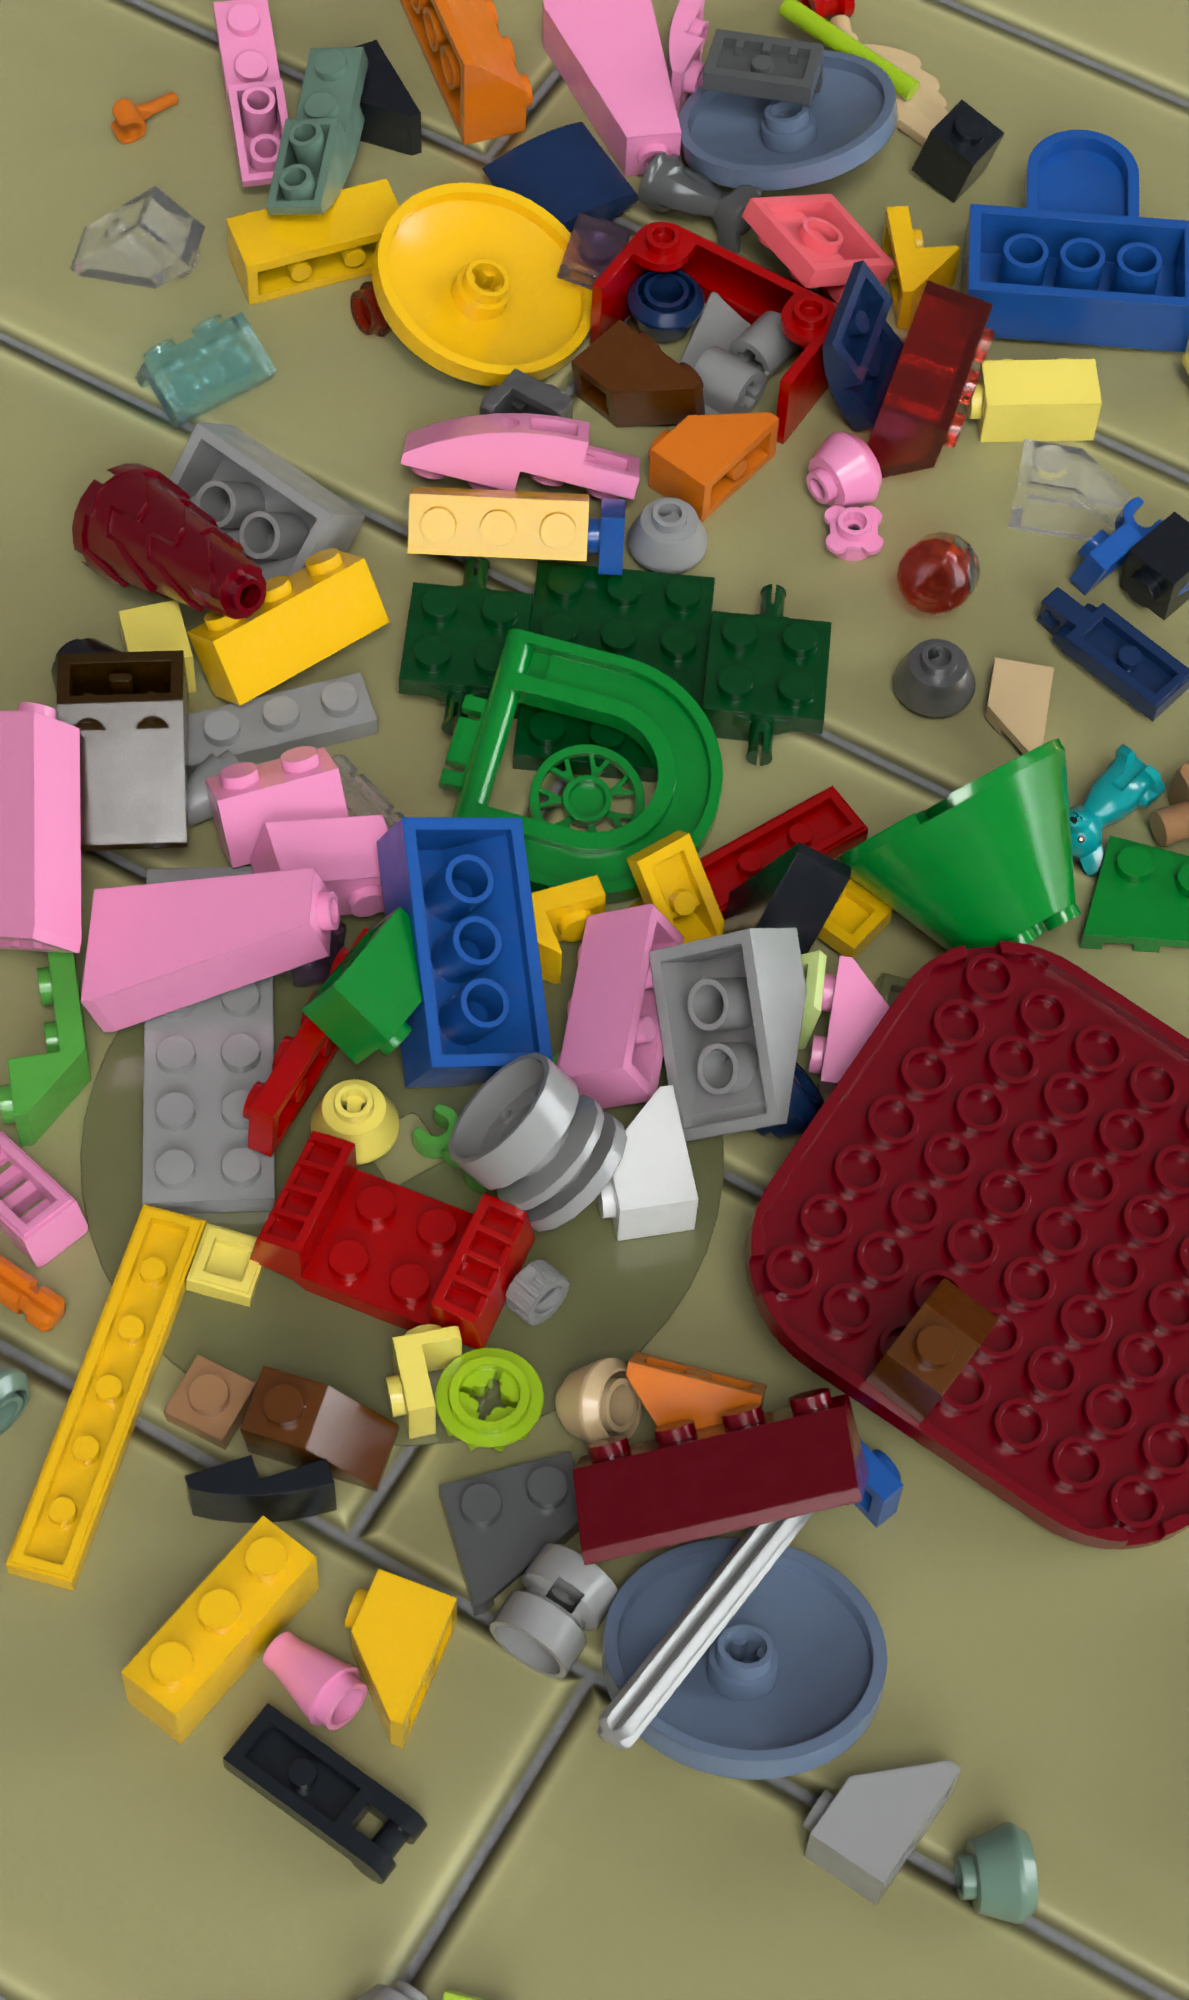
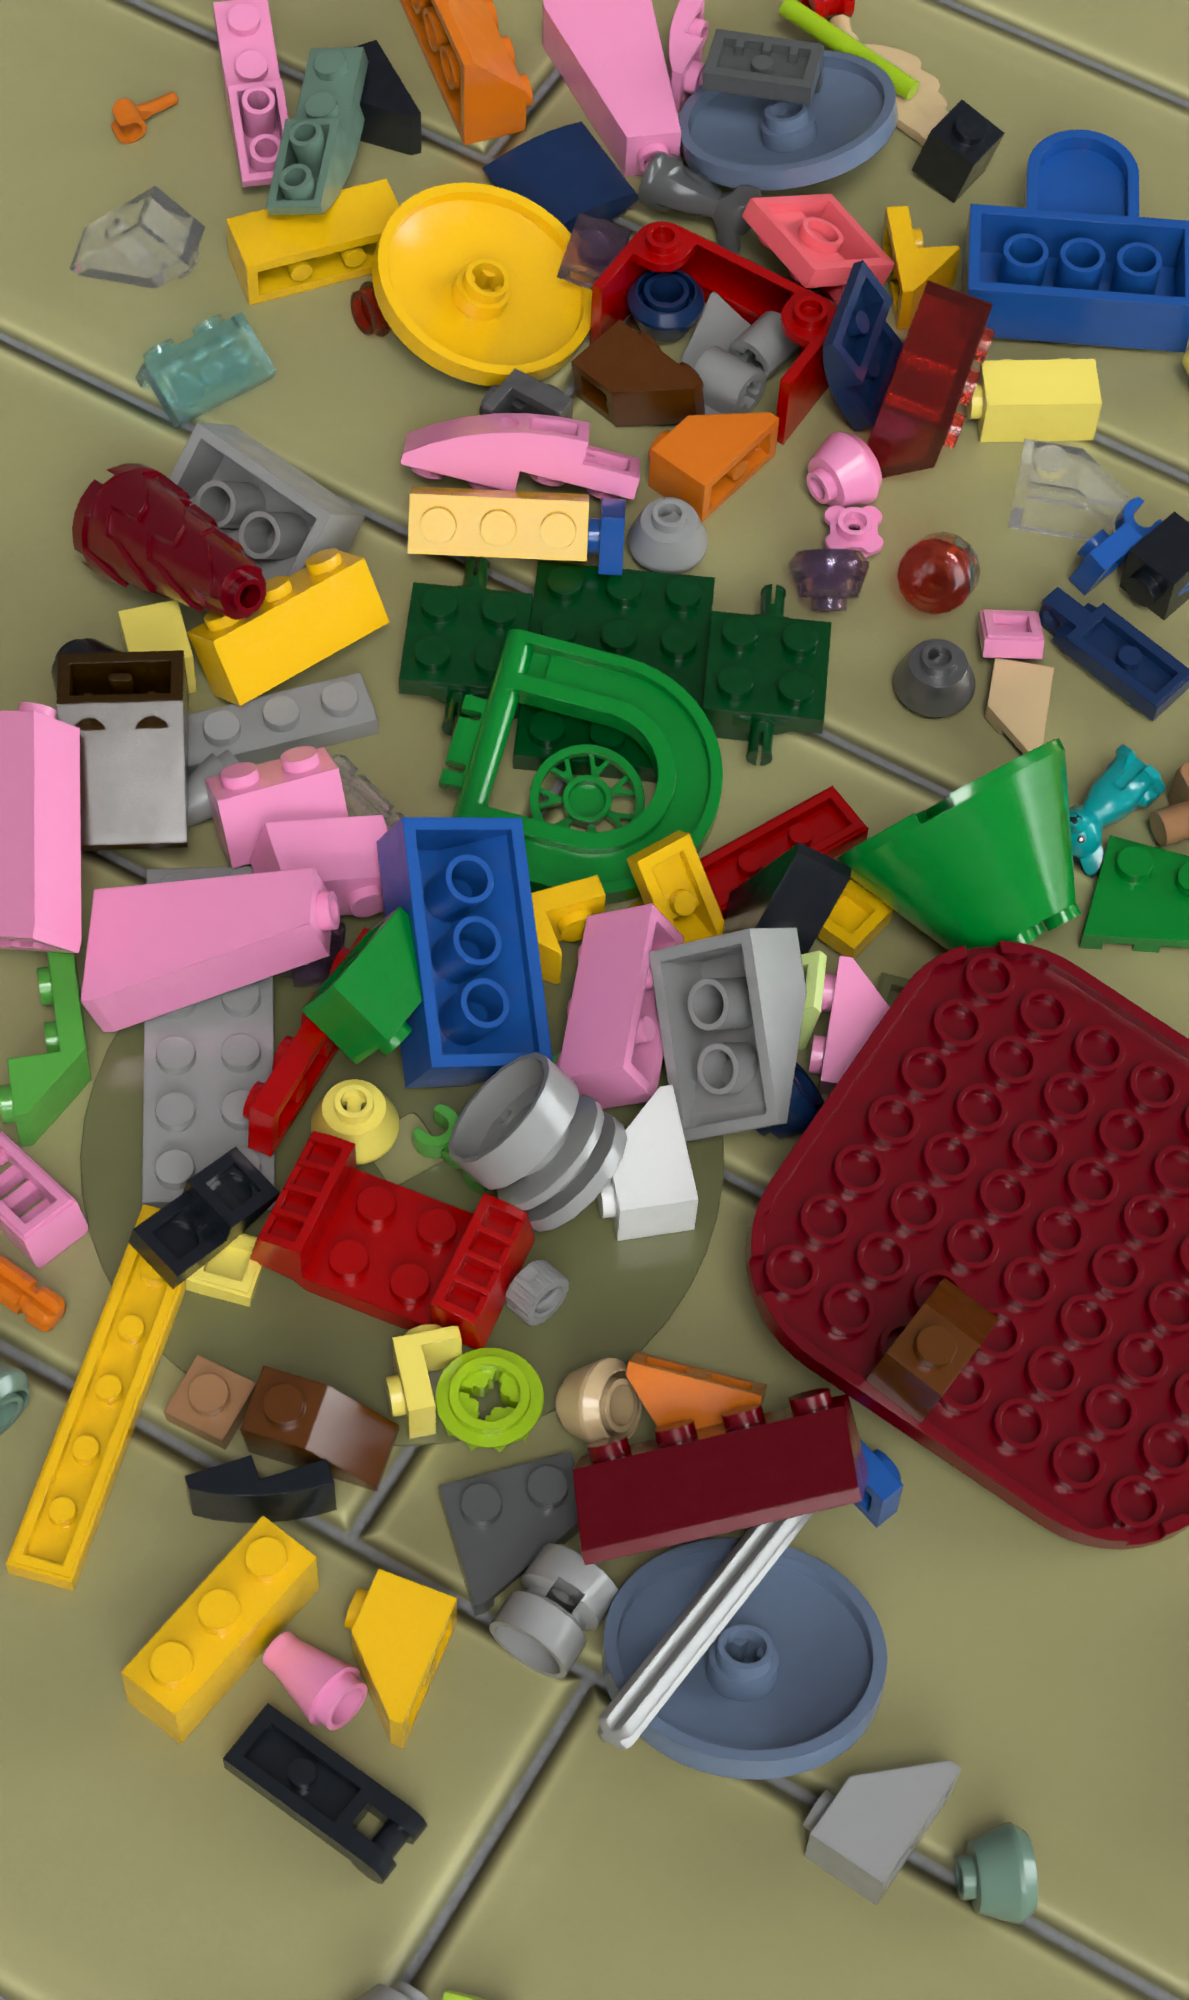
(205, 1218): none -> black slope
(828, 576): none -> clear purple cone
(1010, 634): none -> bright pink tile

